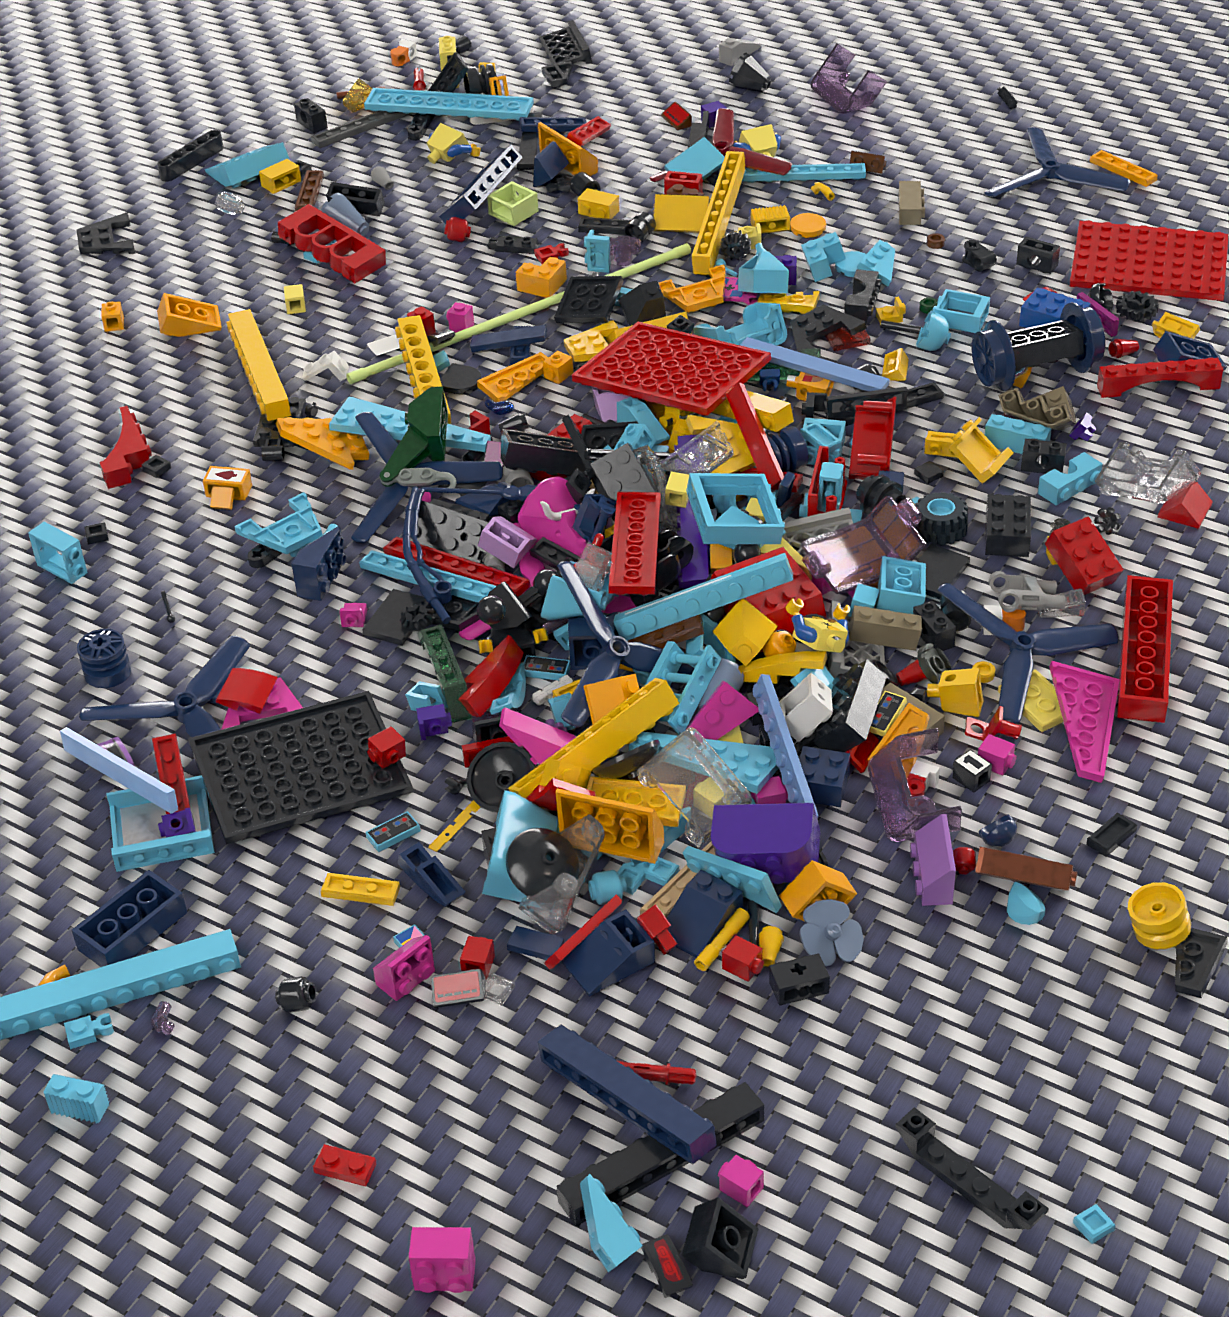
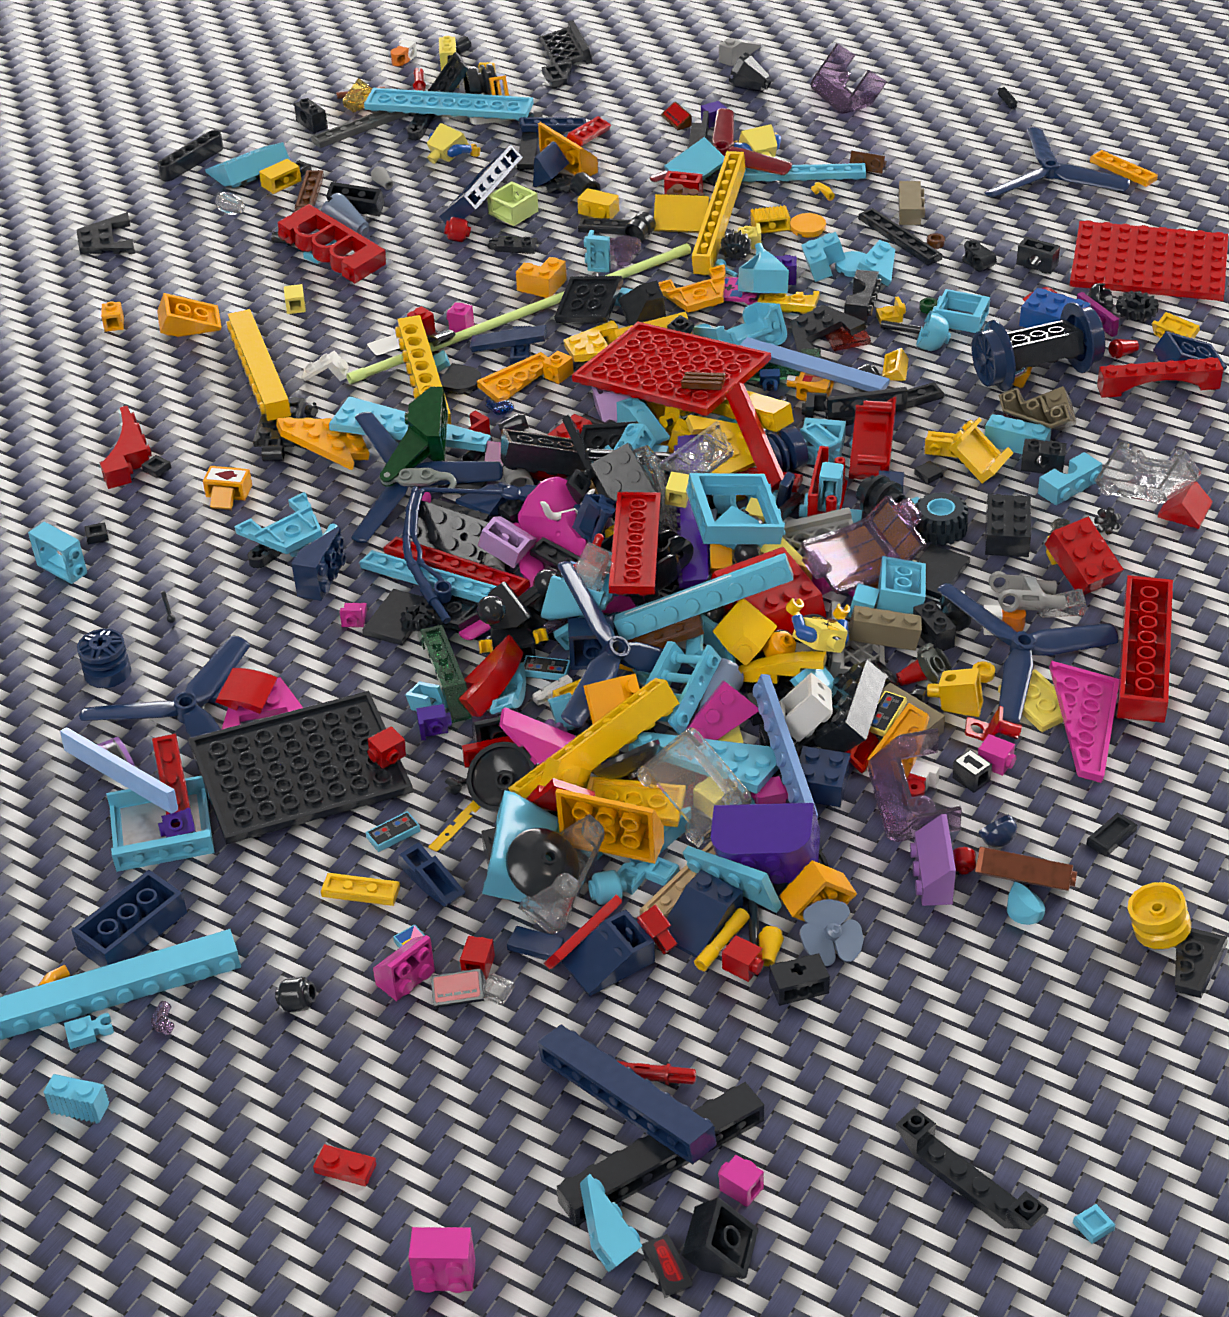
(544, 253): red plate -> none
(703, 380): none -> reddish brown tile
(900, 236): none -> black tile
(1083, 428): dark purple tile -> none

